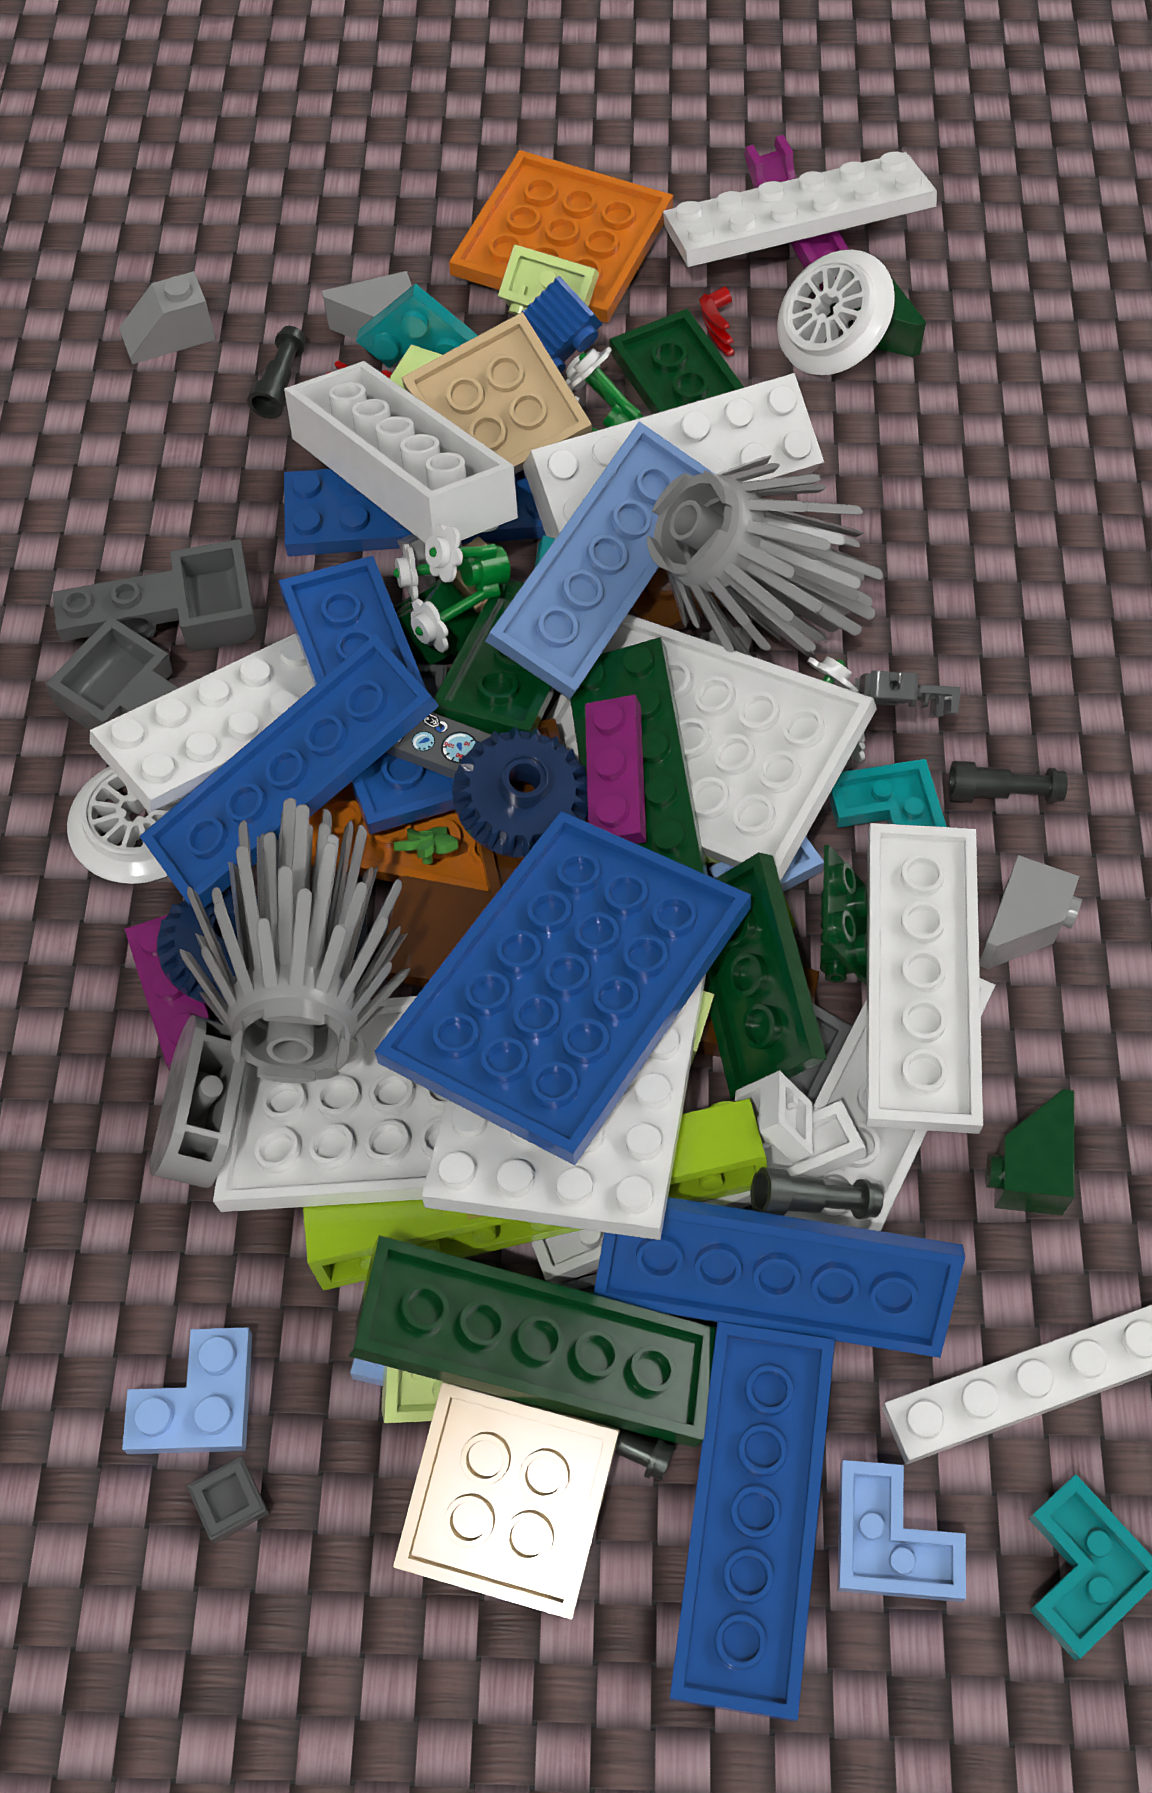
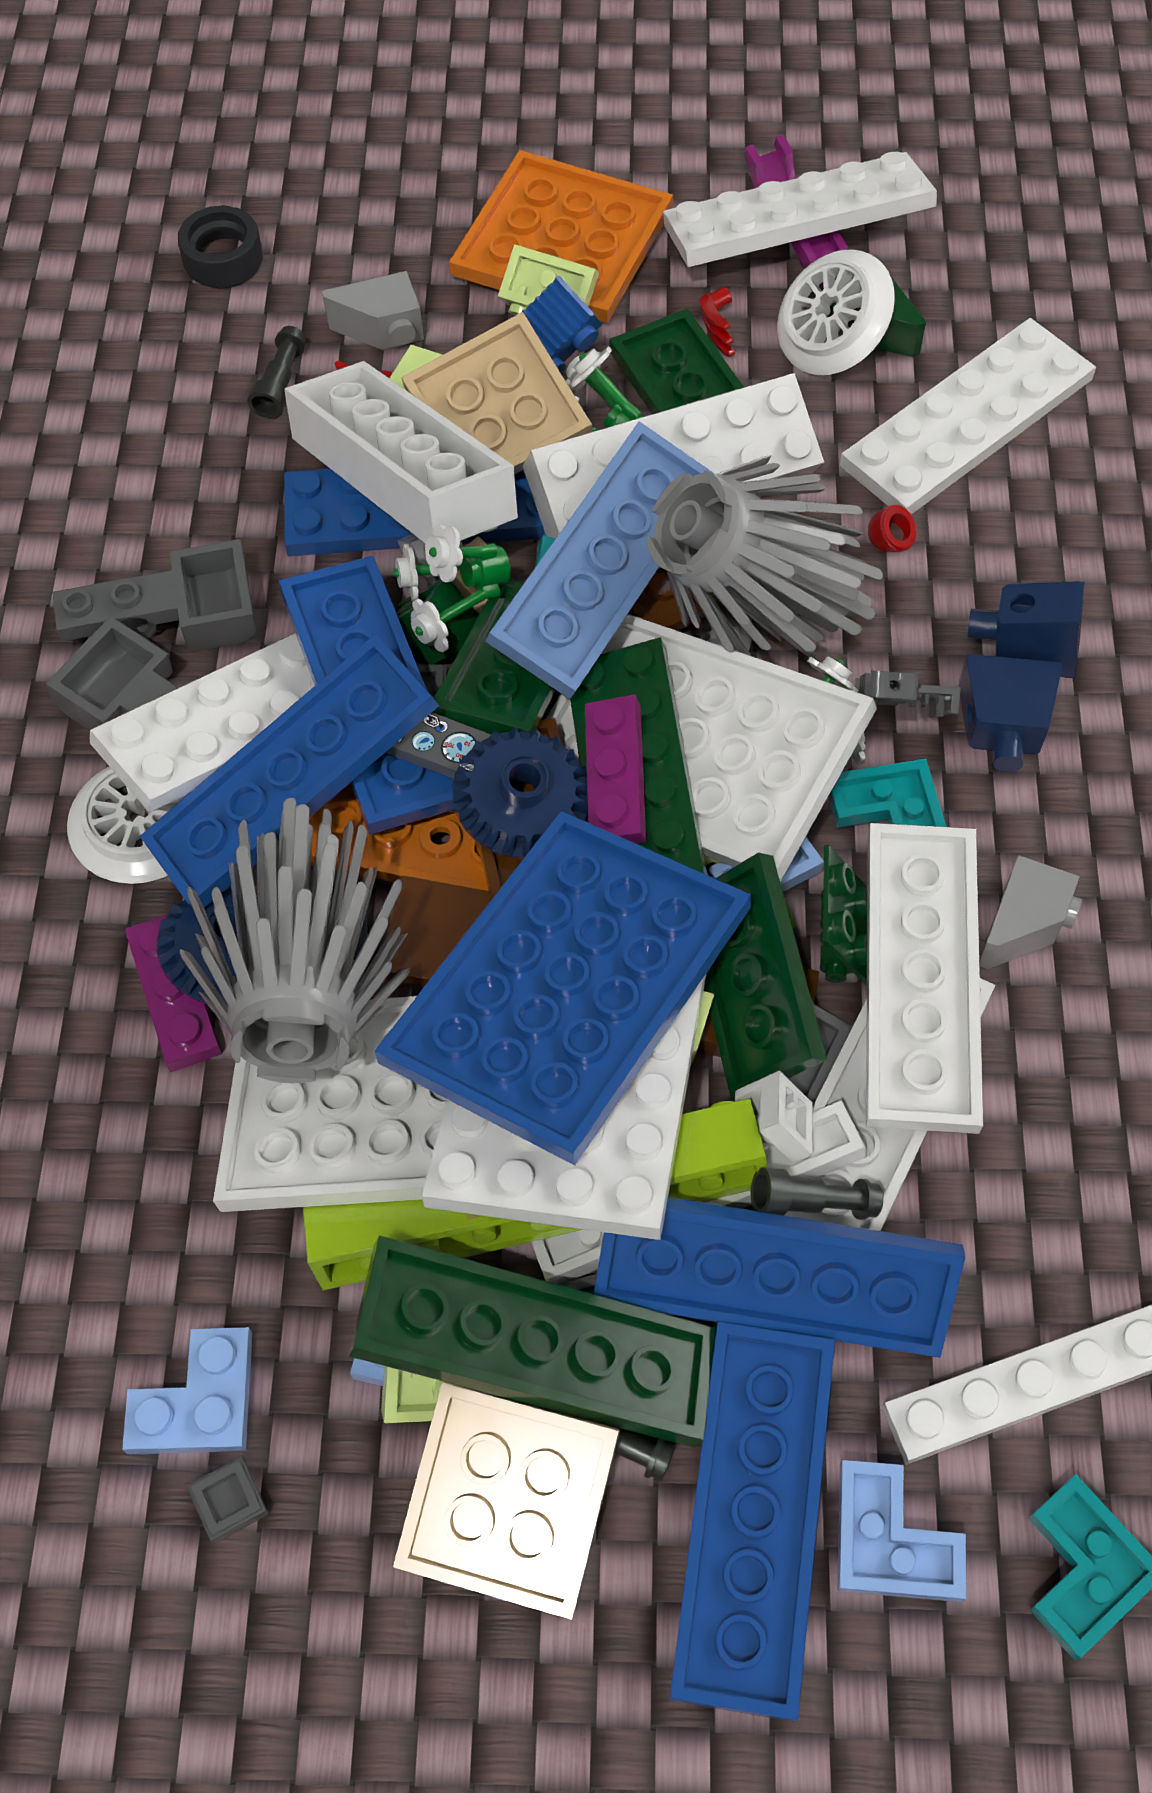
(167, 319): light grey slope -> none
(197, 1105): light grey brick -> none
(214, 224): none -> black tyre
(412, 320): teal plate -> none
(428, 842): bright green plant -> none
(880, 533): none -> red piece
(967, 417): none -> white plate
(987, 782): pearl dark grey piece -> none
(1008, 705): none -> dark blue torso
(1035, 623): none -> dark blue torso
(1037, 1161): dark green slope -> none

